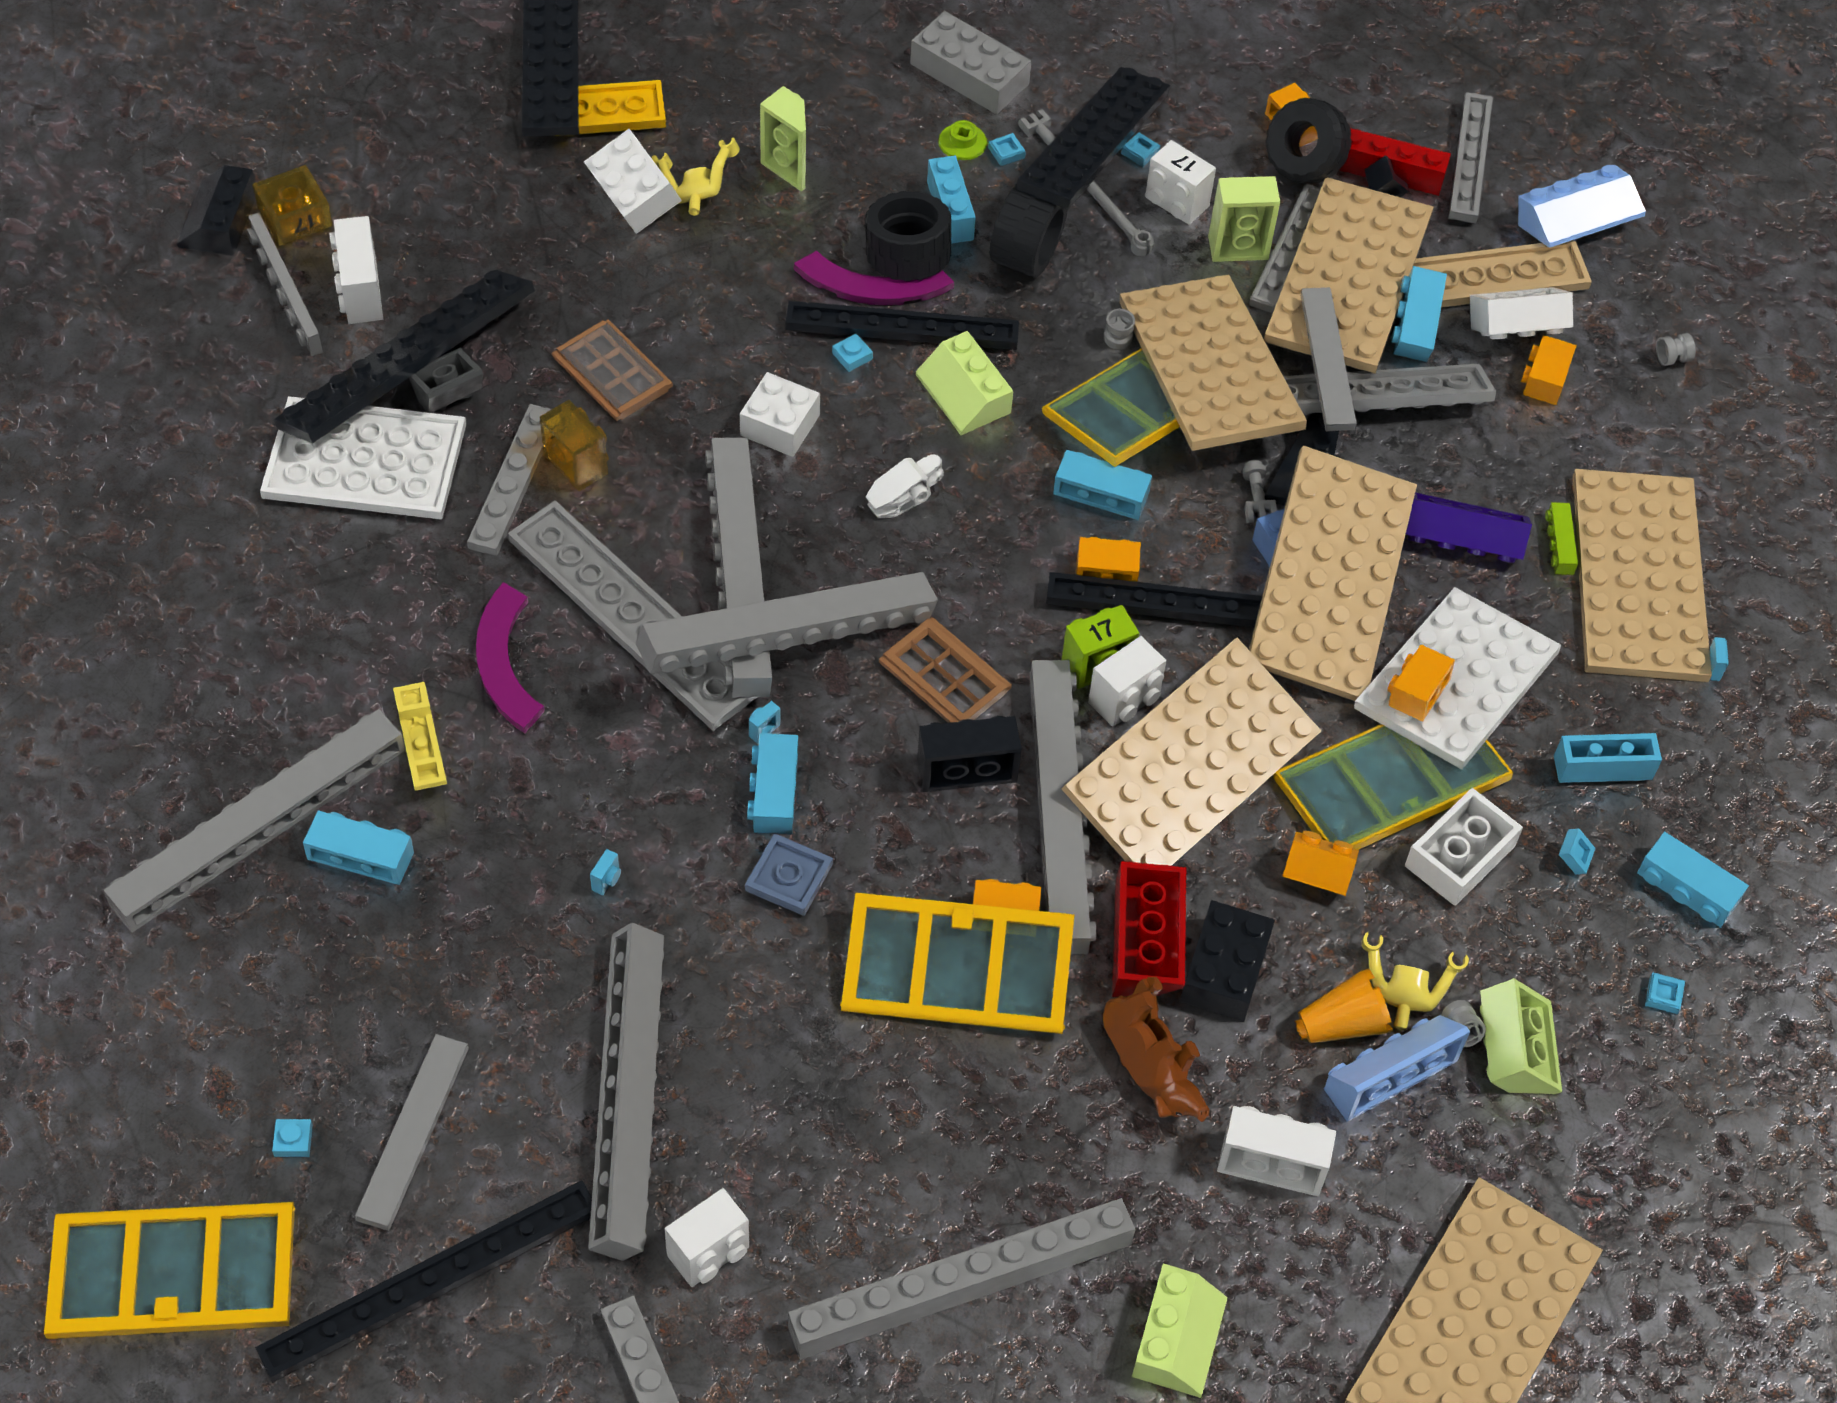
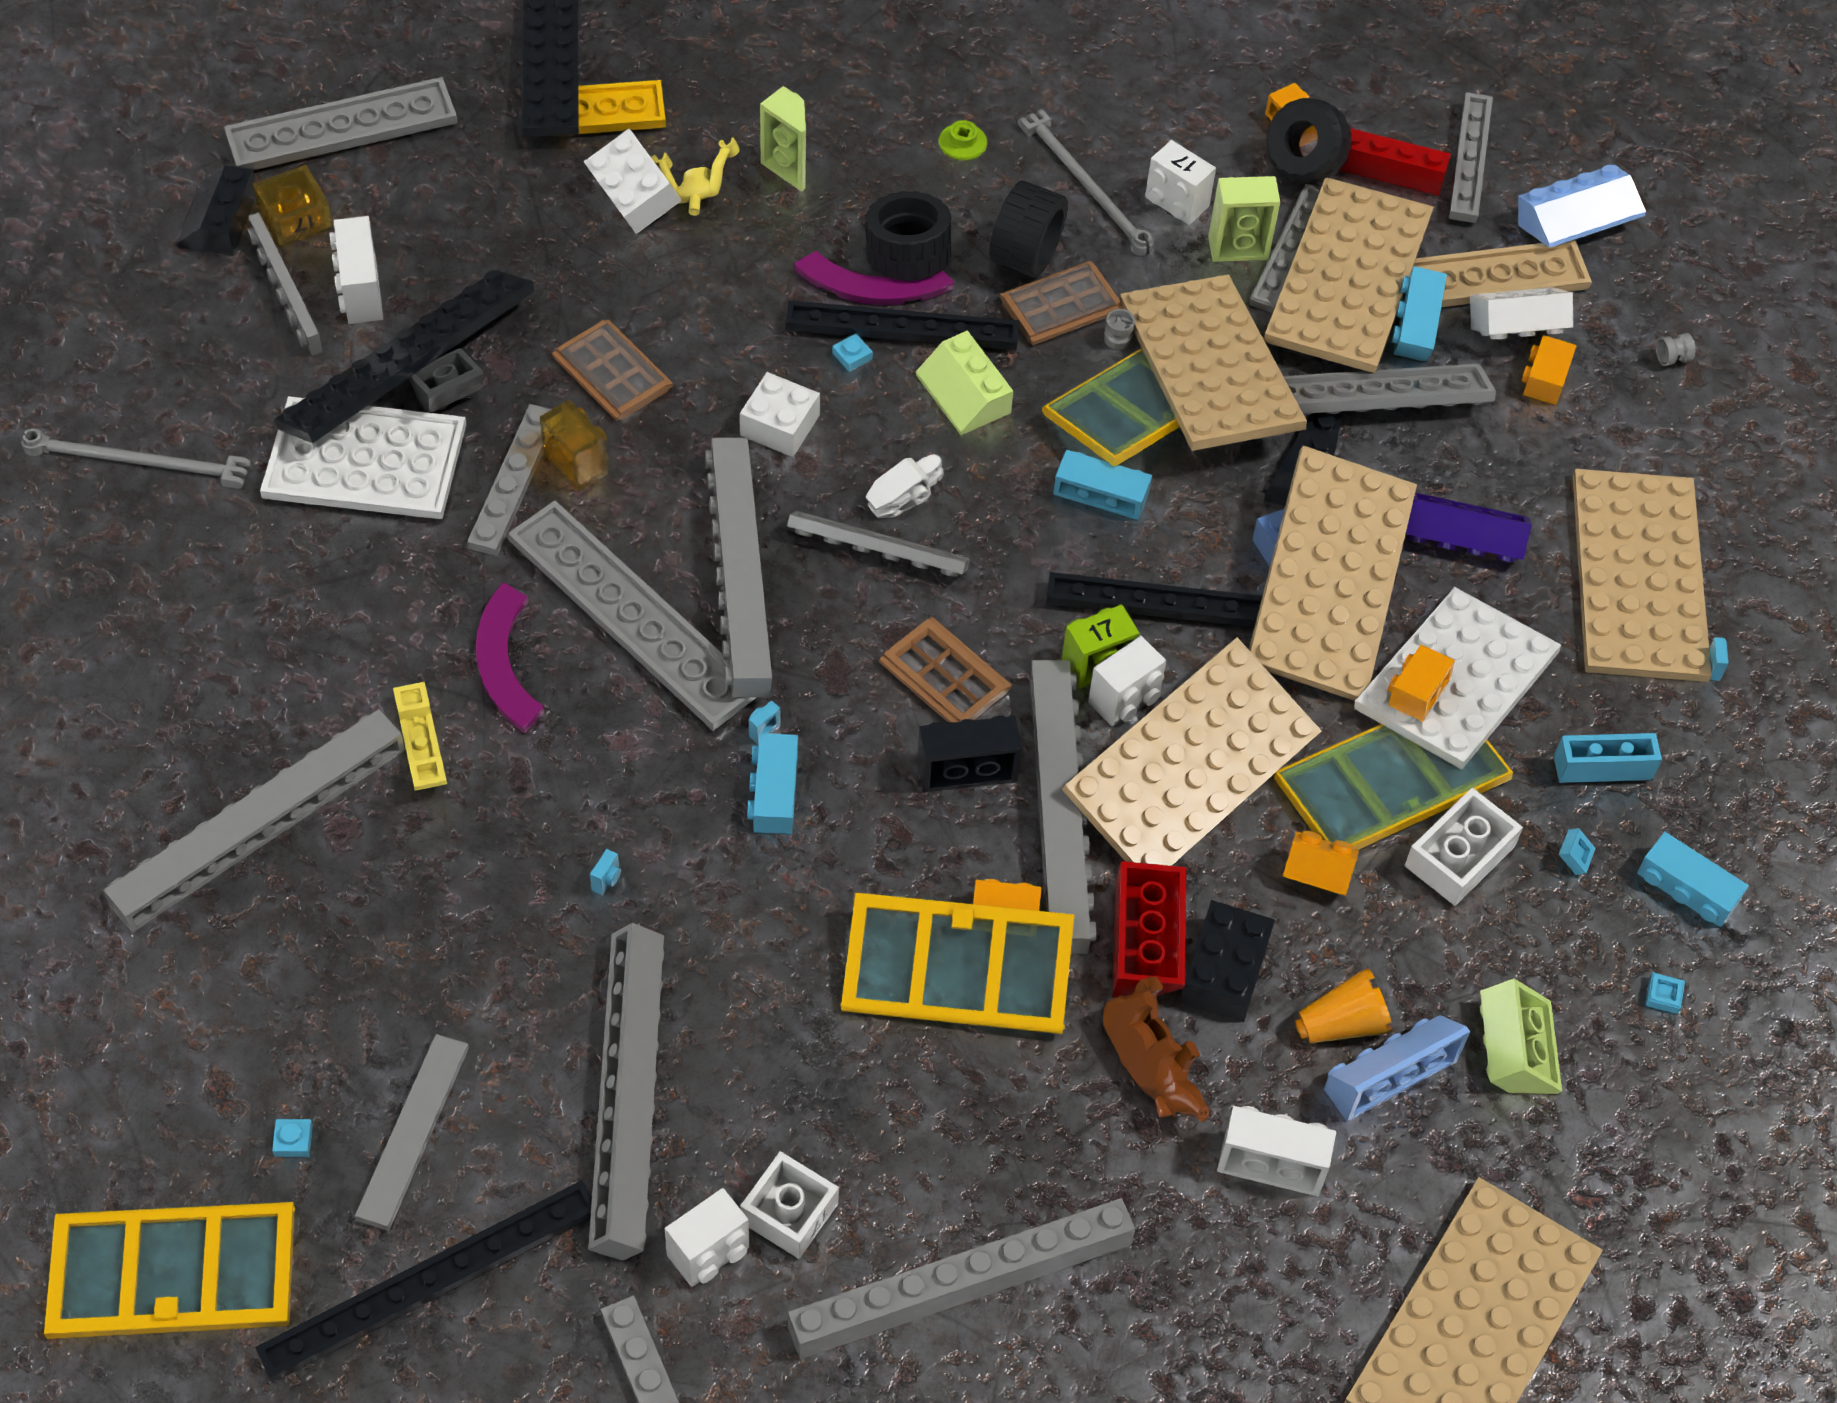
(231, 474): none -> light grey hinge
(341, 124): none -> light grey plate
(358, 847): medium azure brick -> none
(785, 622): light grey brick -> none
(789, 874): sand blue plate -> none
(790, 1204): none -> white brick
(891, 547): none -> light grey plate
(948, 185): medium azure brick -> none
(970, 62): light grey brick -> none
(1006, 149): medium azure tile -> none
(1061, 302): none -> clear piece
(1093, 138): black plate -> none
(1108, 558): light orange brick -> none
(1140, 149): medium azure tile -> none
(1180, 1332): yellowish green slope -> none
(1254, 472): light grey hinge -> none
(1328, 359): light grey tile -> none
(1383, 179): black panel -> none
(1409, 984): light yellow piece -> none
(1463, 1013): light grey wheel -> none
(1562, 538): lime piece -> none

